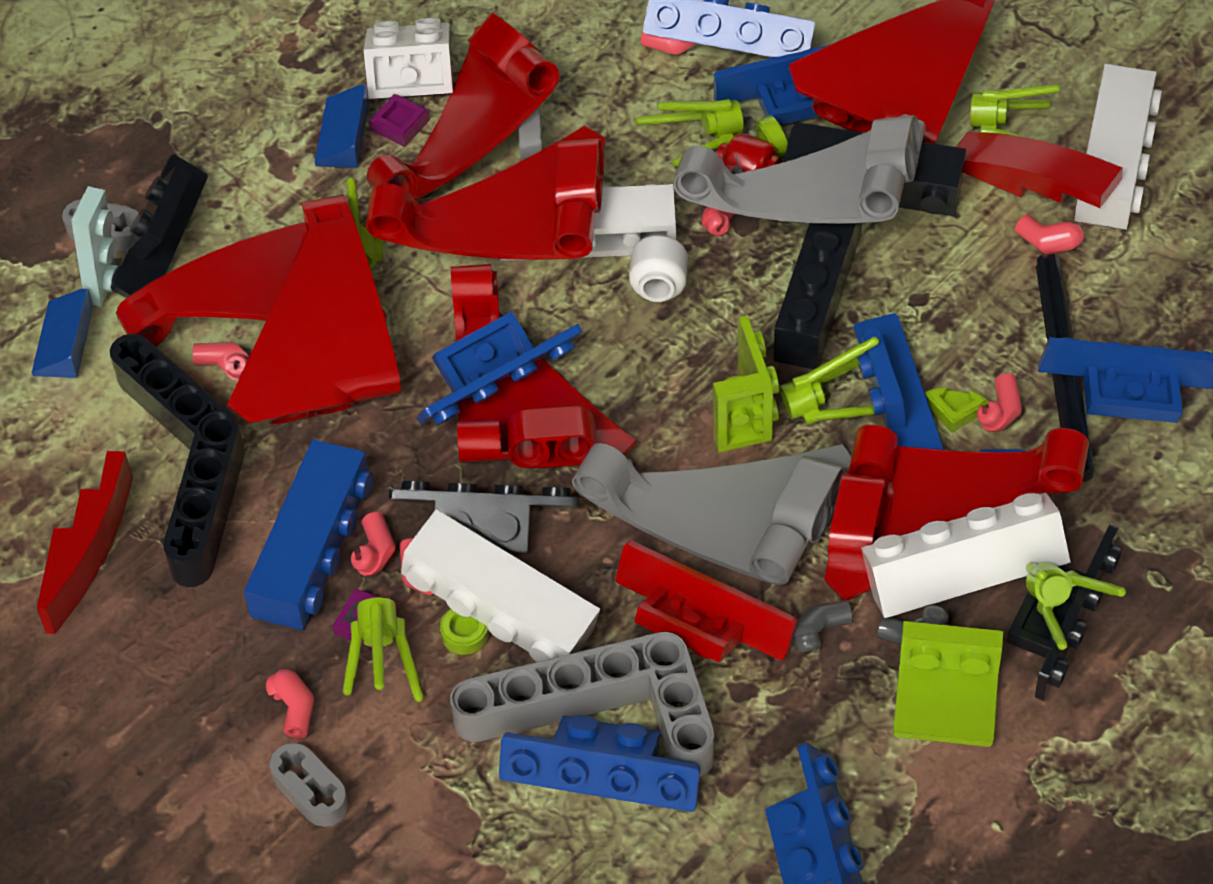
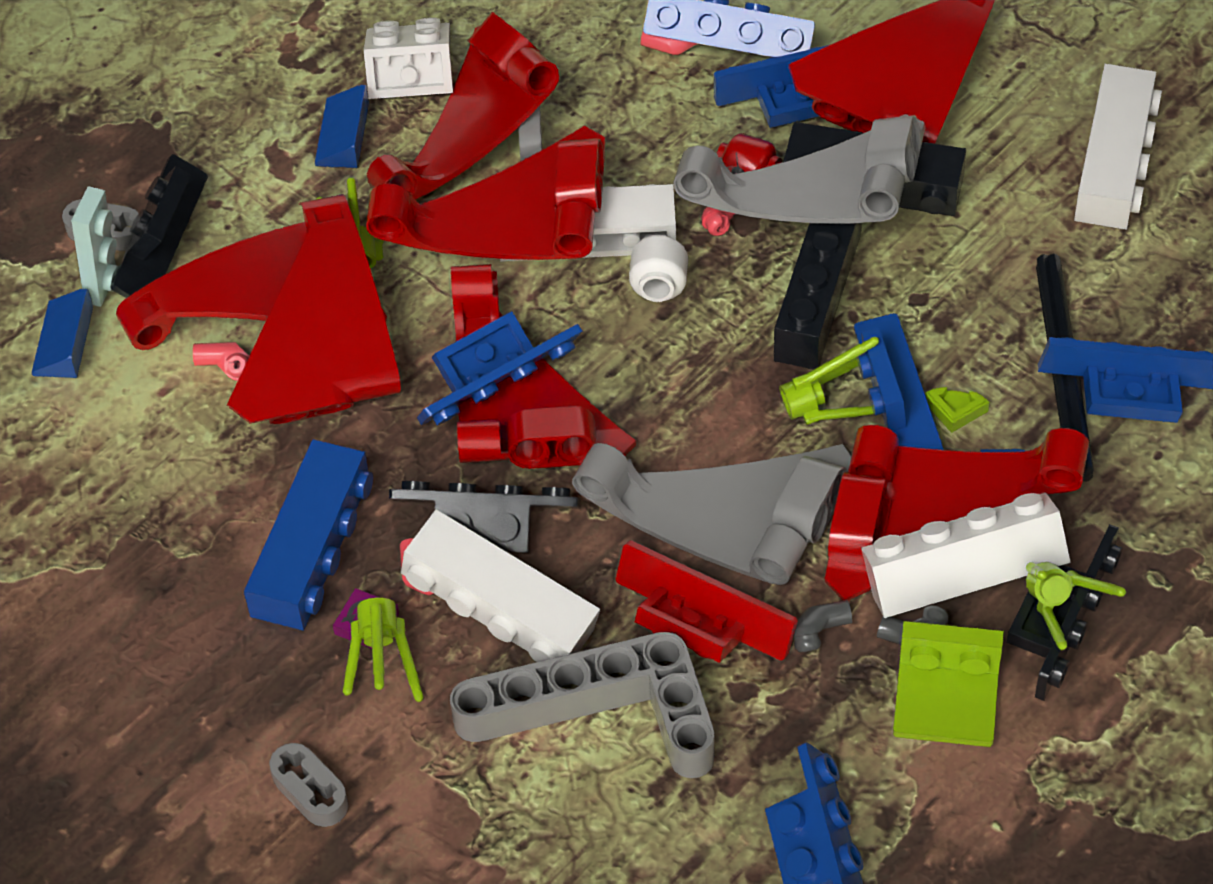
(80, 551): red slope -> none
(214, 453): black beam -> none
(297, 696): coral arm -> none
(379, 548): coral arm -> none
(399, 120): magenta tile -> none
(462, 634): lime tile -> none
(601, 762): blue bracket -> none
(718, 118): lime plant -> none
(746, 402): lime bracket -> none
(770, 130): lime tile -> none
(991, 106): lime plant -> none
(1005, 409): coral arm -> none
(1040, 166): red slope -> none
(1050, 238): coral arm -> none

